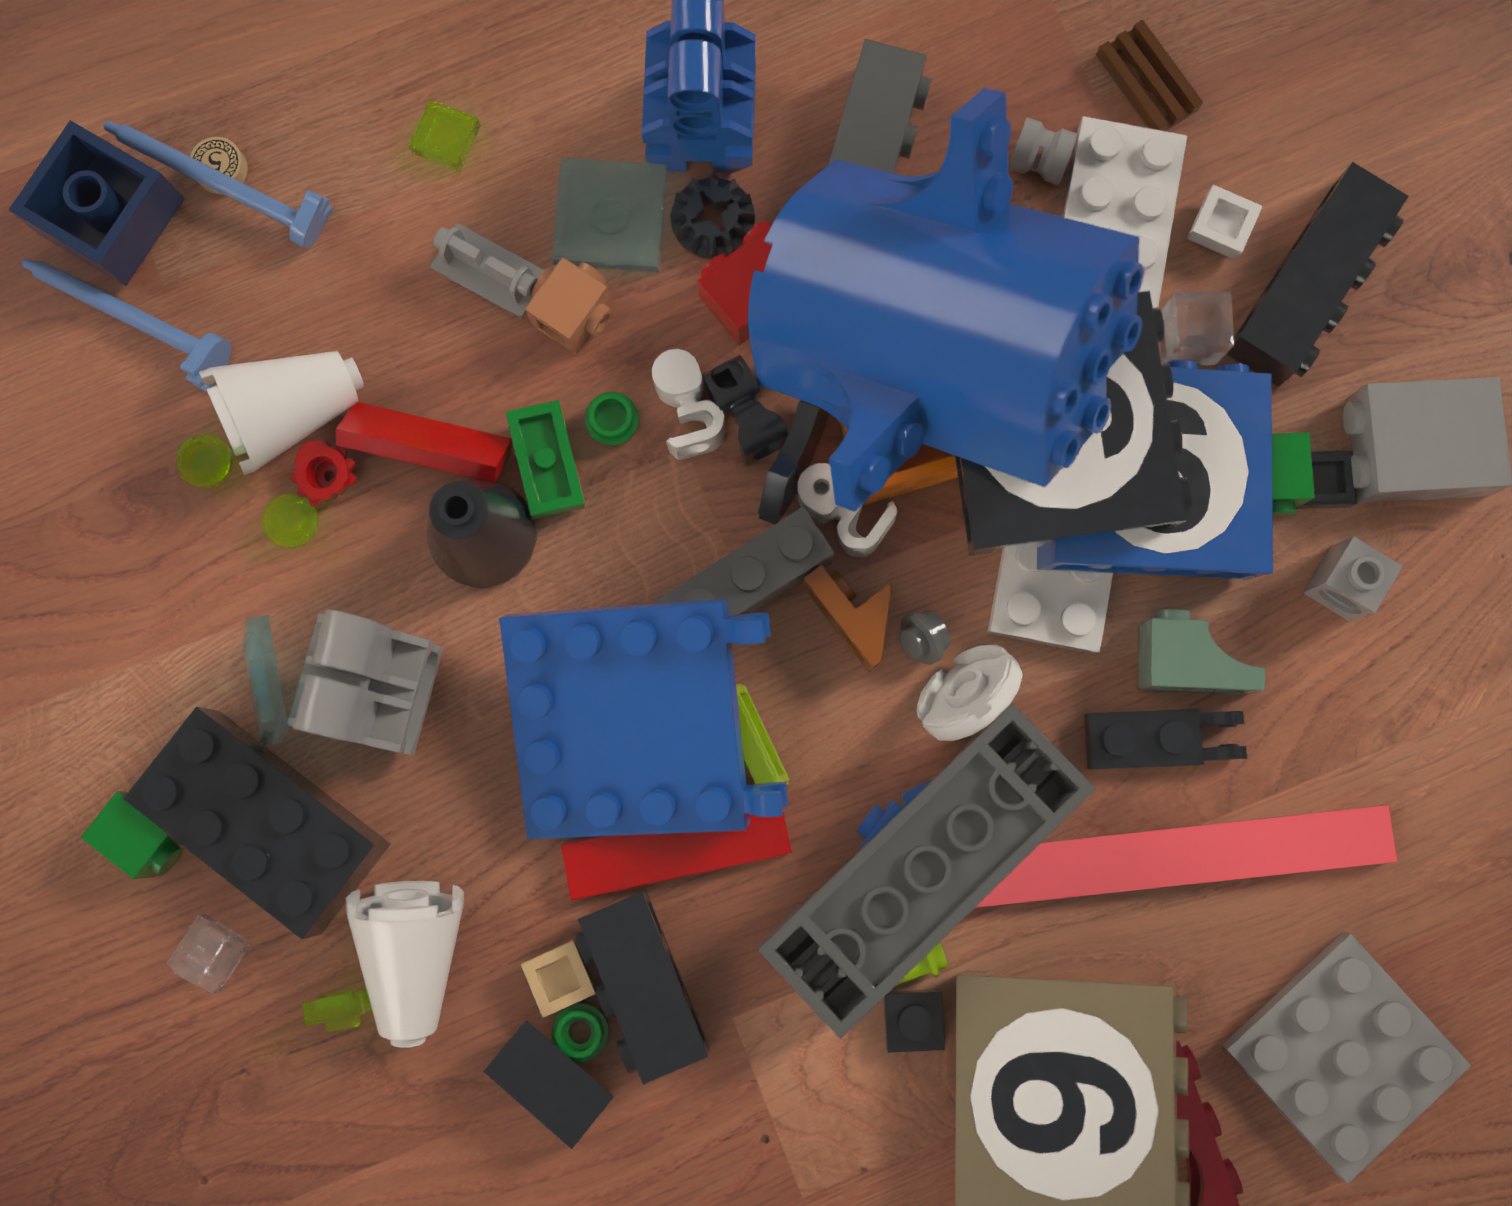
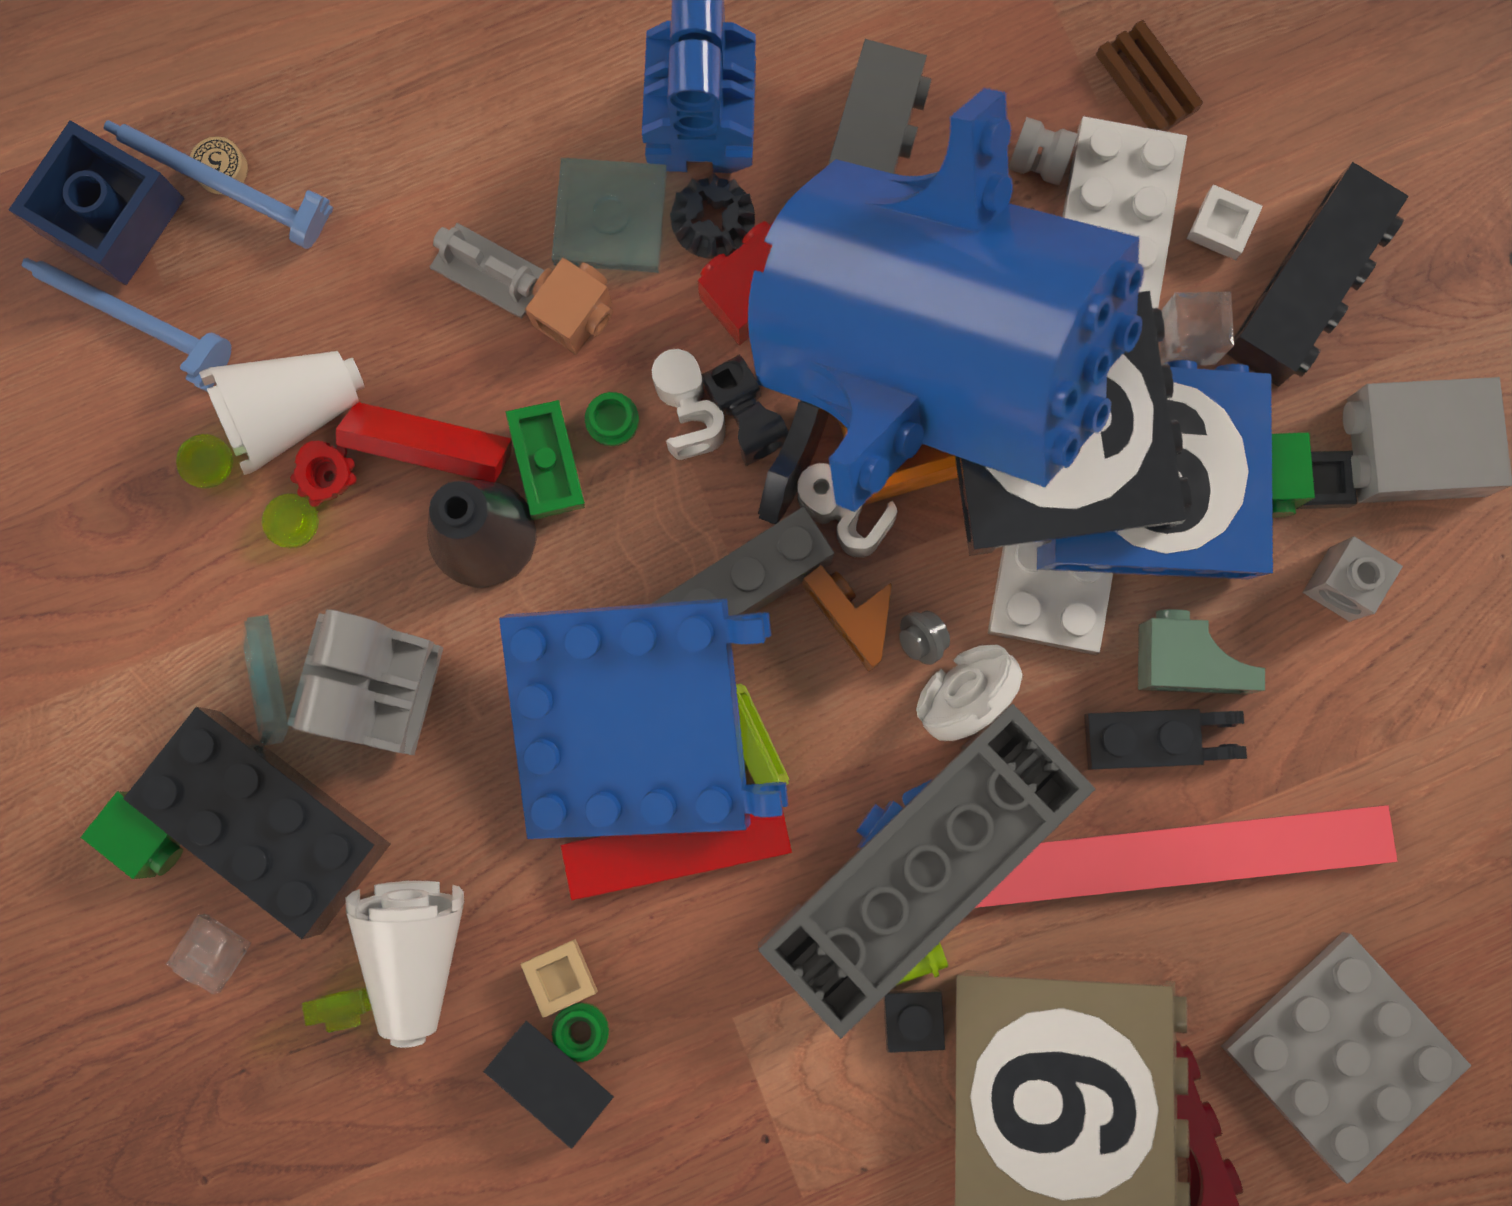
(444, 135): clear neon green tile -> none
(642, 988): black brick -> none

